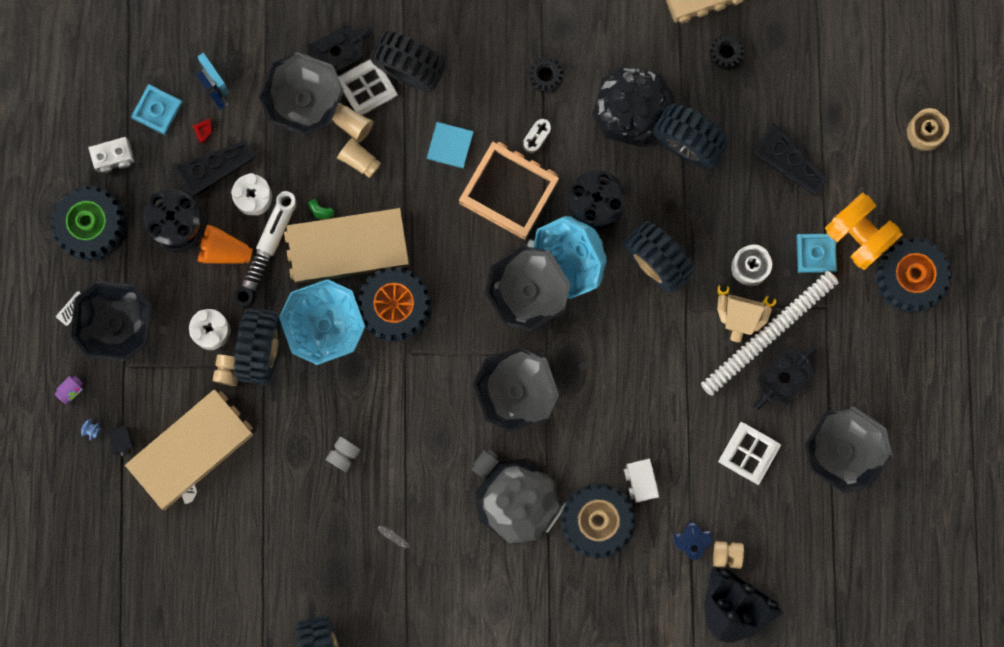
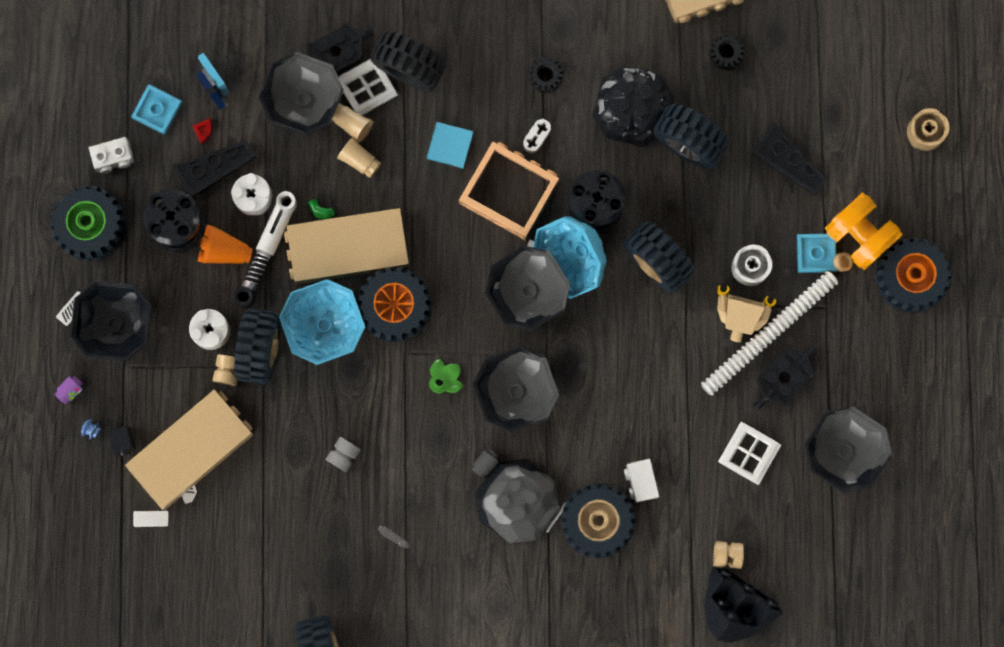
(150, 518): none -> white sticker
(447, 375): none -> bright green plate
(692, 538): dark blue plate -> none
(842, 262): none -> tan tile

